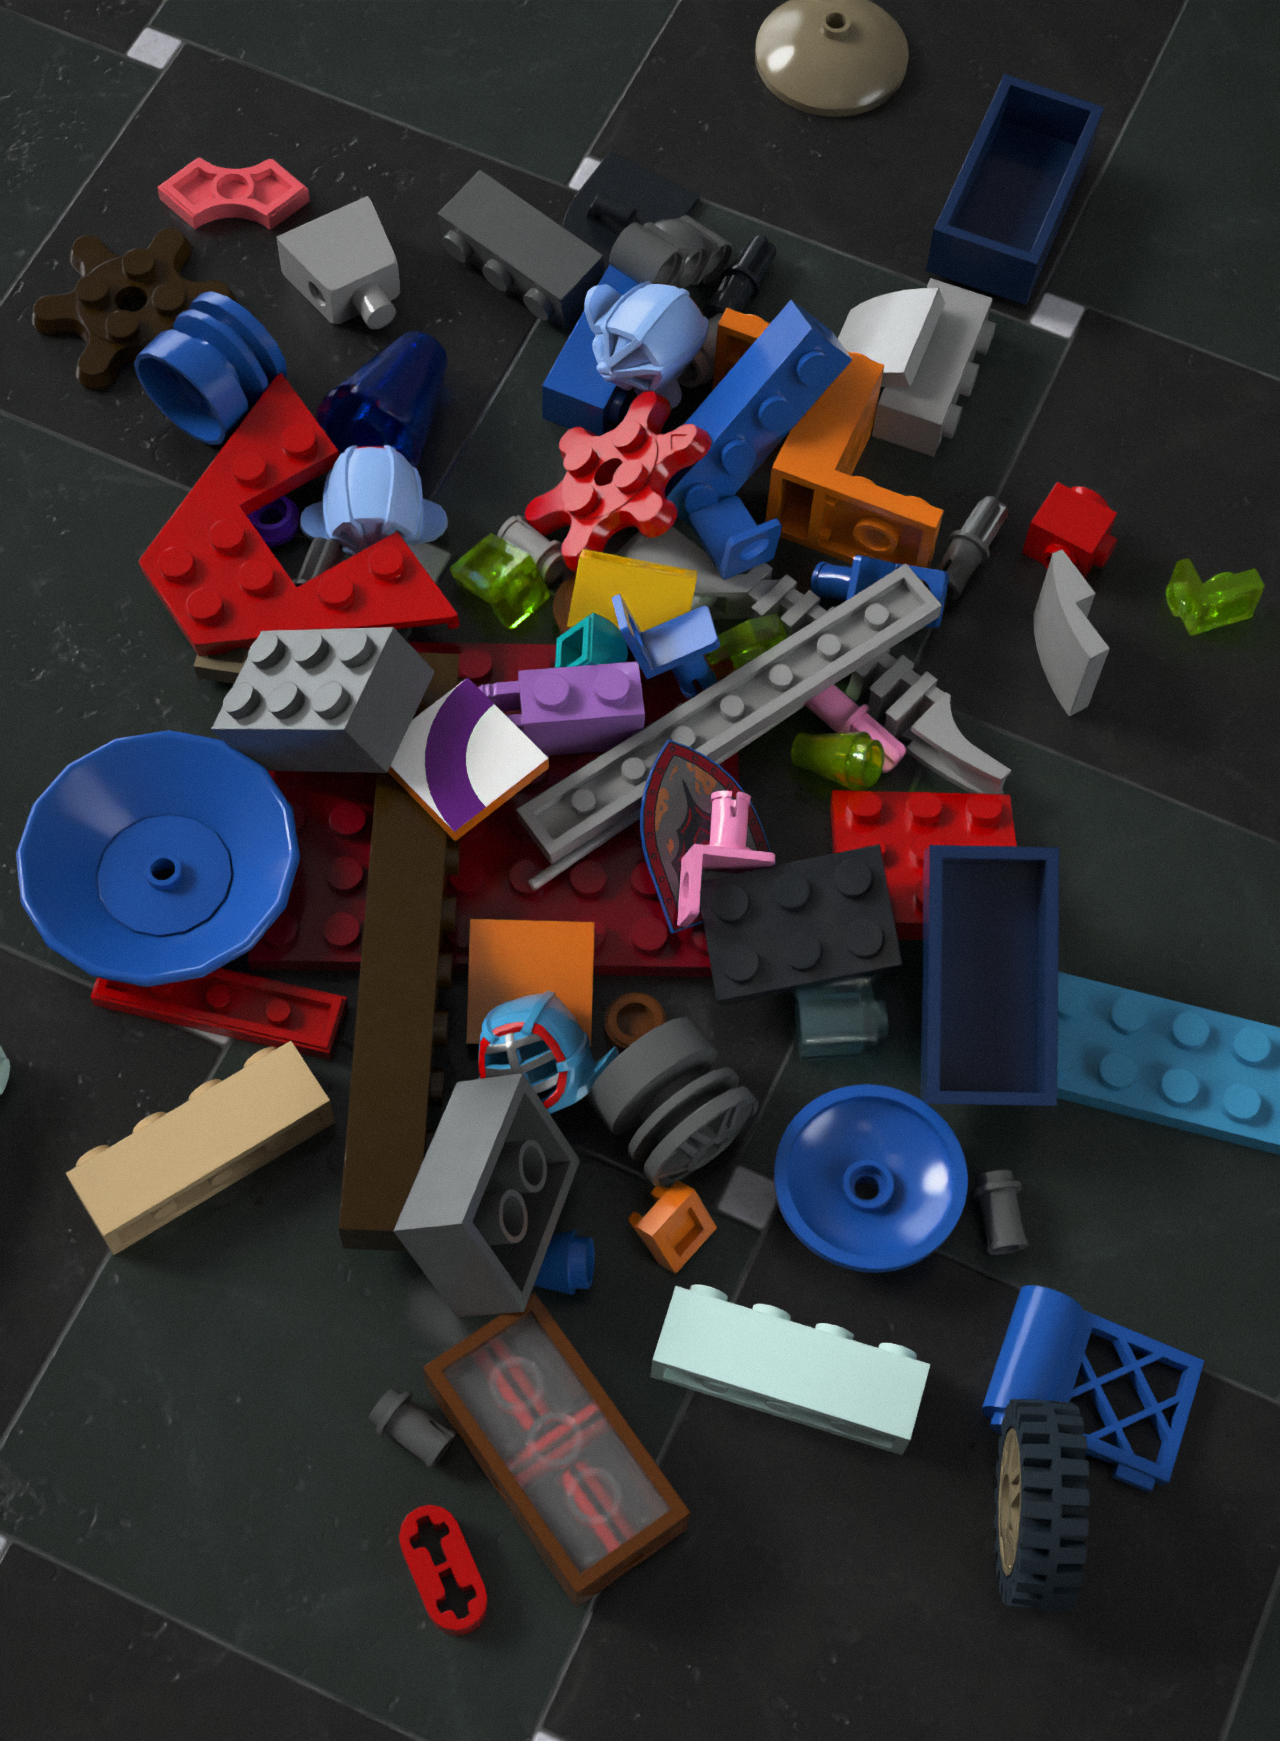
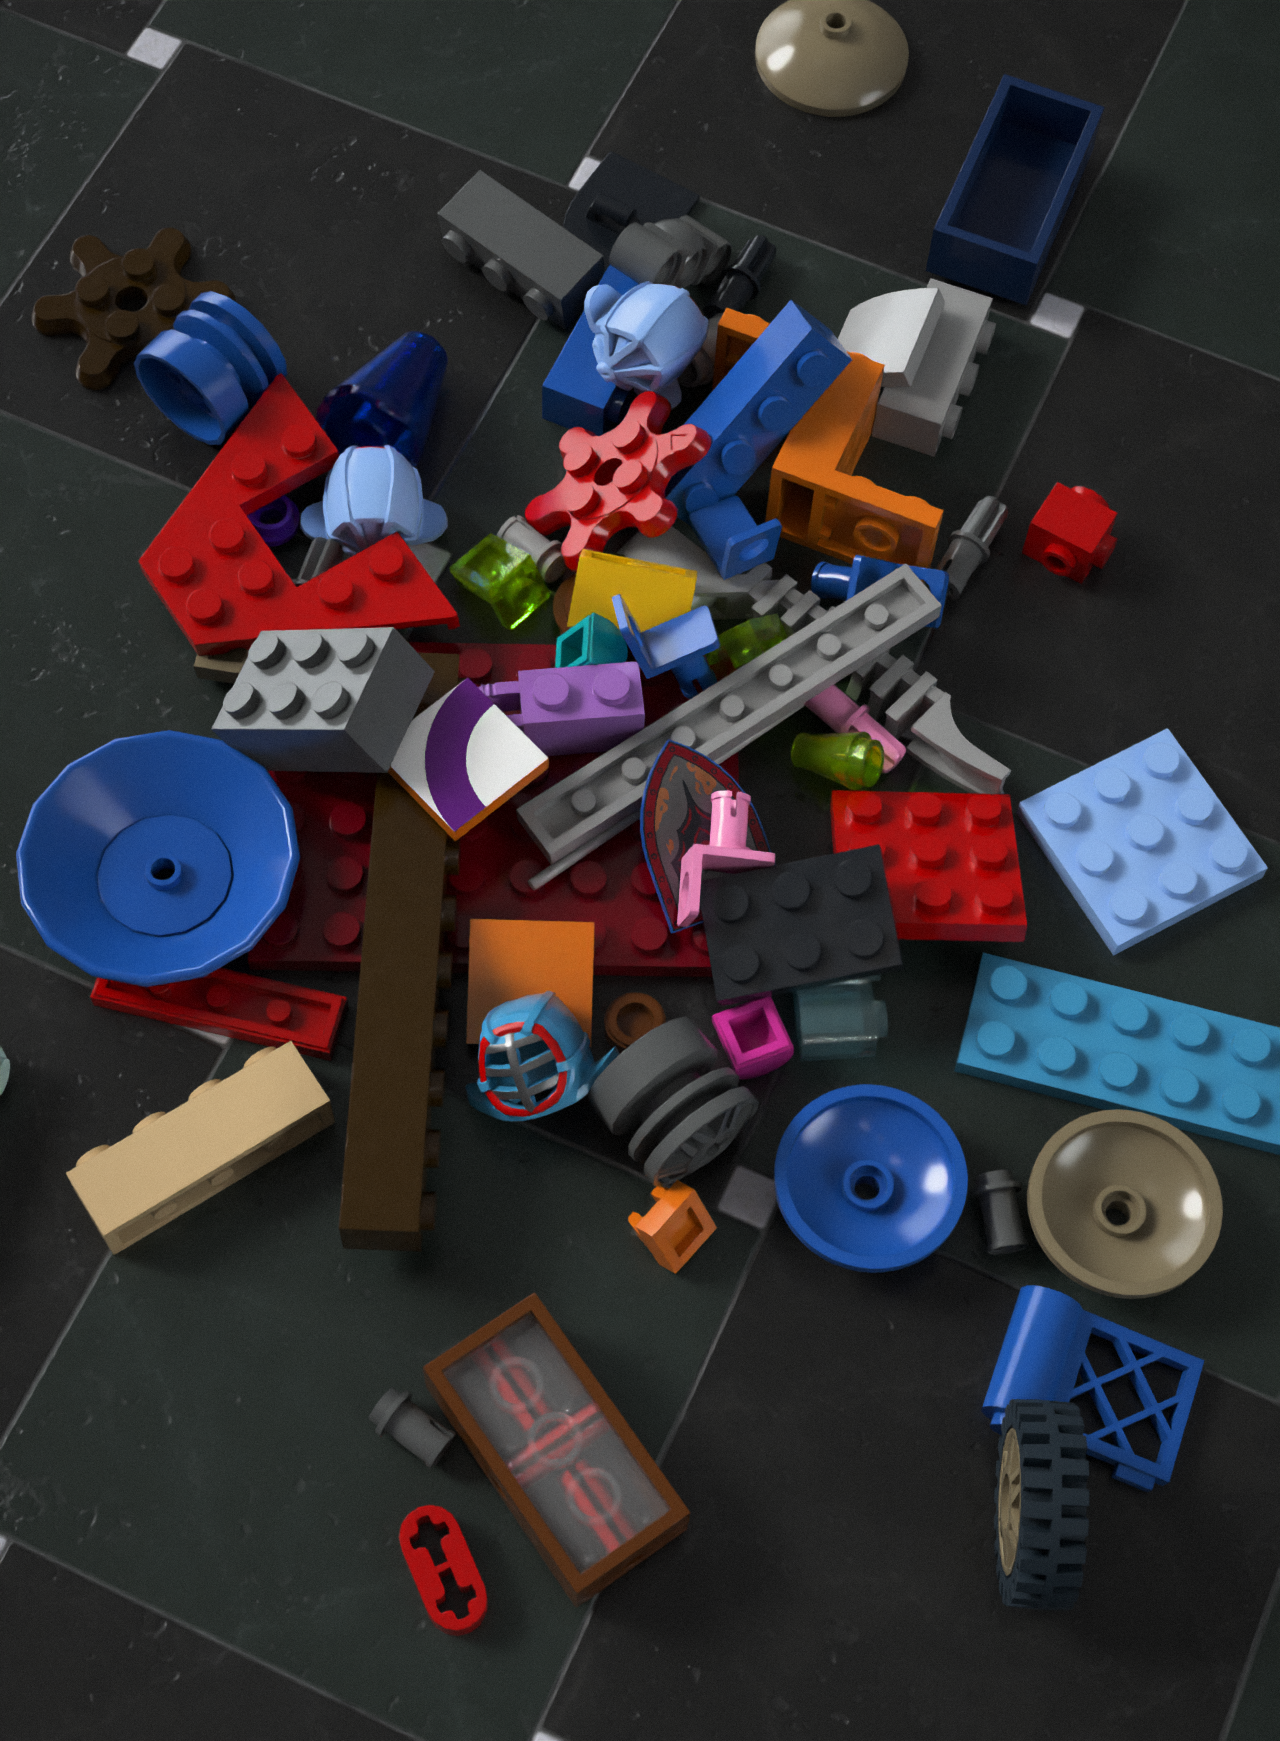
(254, 193): coral tile -> none
(344, 264): light grey torso -> none
(488, 1196): dark grey brick -> none
(567, 1263): blue cone -> none
(753, 1037): none -> dark pink brick
(790, 1368): light aqua brick -> none
(990, 975): dark blue piece -> none
(1065, 638): light grey slope -> none
(1141, 841): none -> light blue plate
(1147, 1174): none -> dark tan dish
(1216, 602): clear neon green bracket -> none

